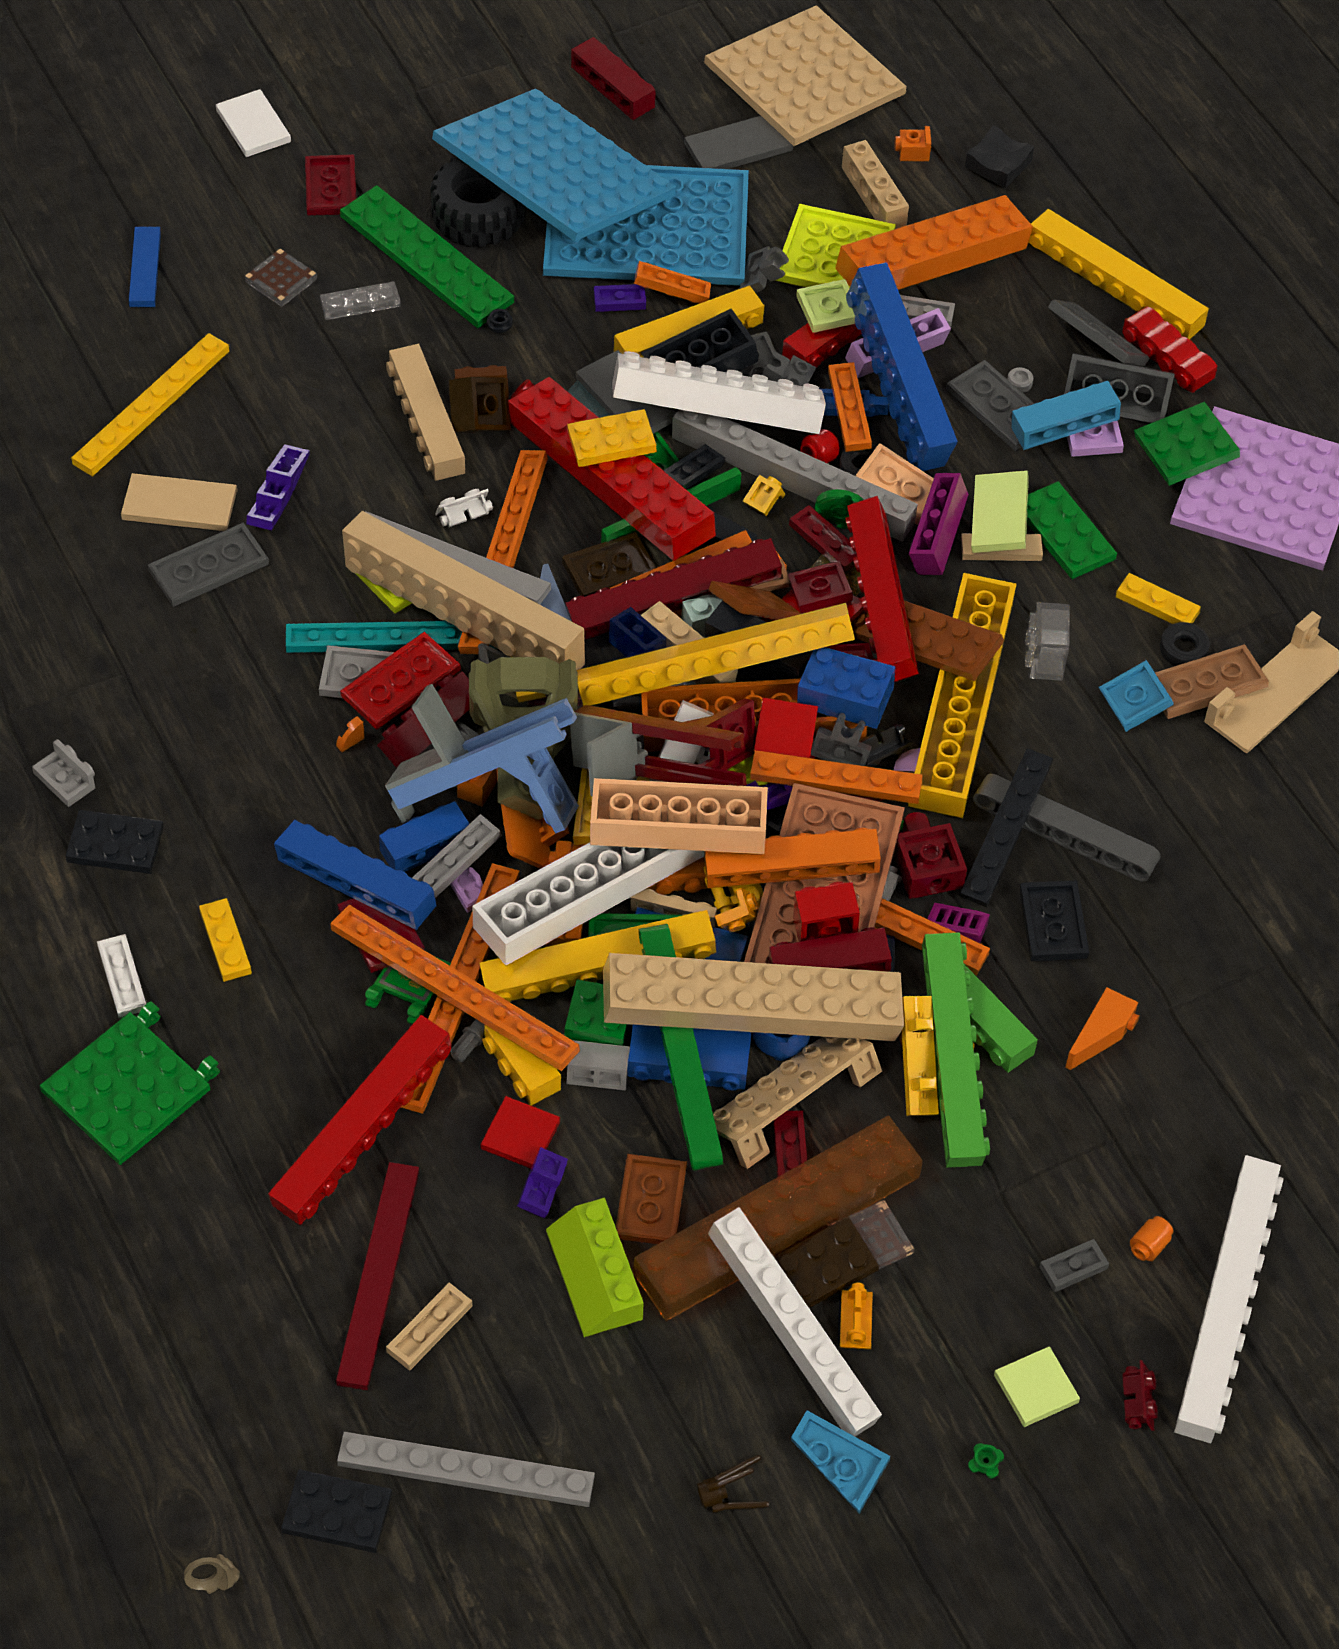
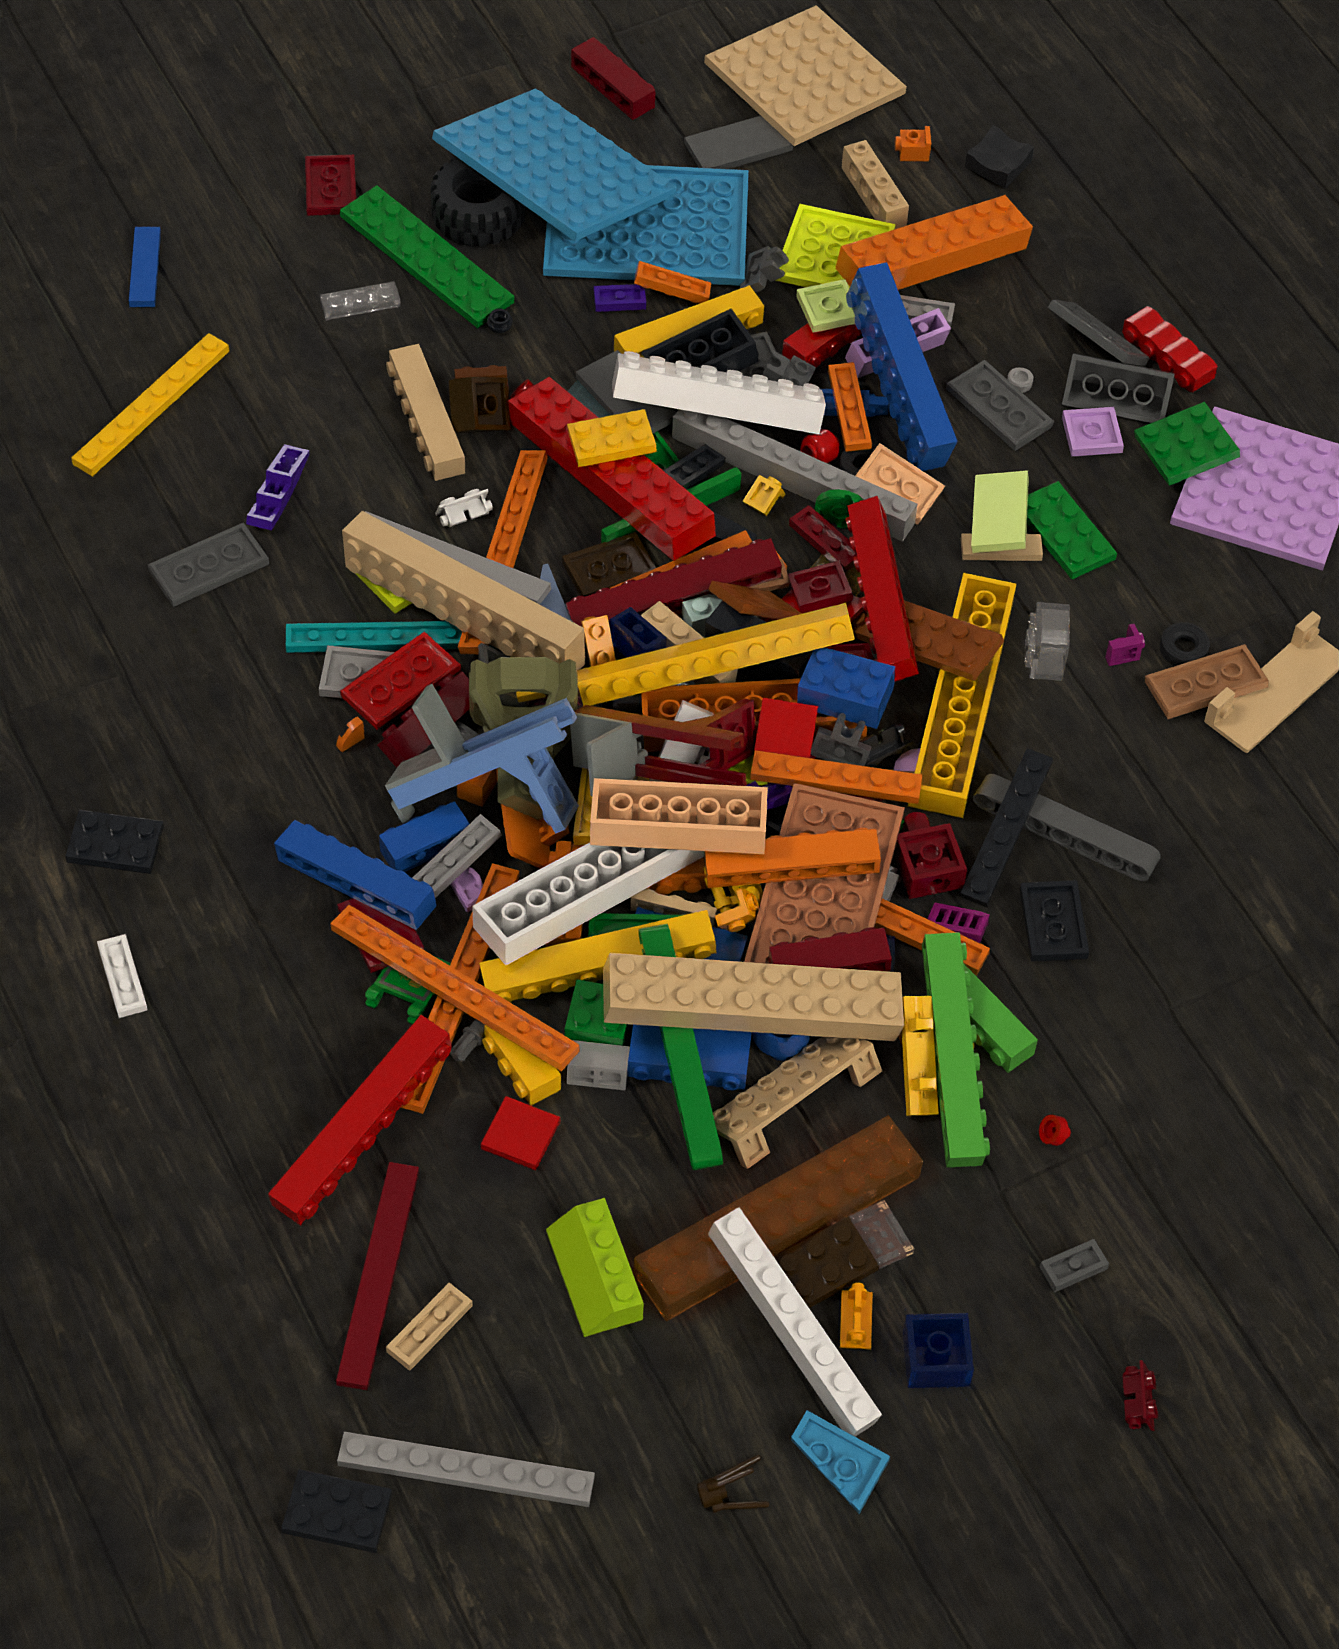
(65, 774): light grey bracket -> none
(127, 1085): green plate -> none
(179, 502): tan tile -> none
(223, 1578): dark tan piece -> none
(225, 939): yellow plate -> none
(253, 123): white tile -> none
(280, 277): tile -> none
(542, 1182): dark purple slope -> none
(598, 640): none -> light orange hinge
(650, 1198): dark orange tile -> none
(789, 1141): dark red plate -> none
(826, 910): red brick -> none
(938, 524): magenta brick -> none
(938, 1350): none -> clear blue brick
(986, 1452): green plate -> none
(1036, 1386): yellowish green tile -> none
(1054, 1130): none -> red tile
(1065, 415): dark azure brick -> none
(1104, 1027): orange slope -> none
(1115, 273): yellow brick -> none
(1125, 649): none -> magenta bracket
(1136, 695): dark azure plate -> none
(1151, 1238): orange brick -> none
(1157, 600): yellow plate -> none
(1228, 1299): white brick -> none

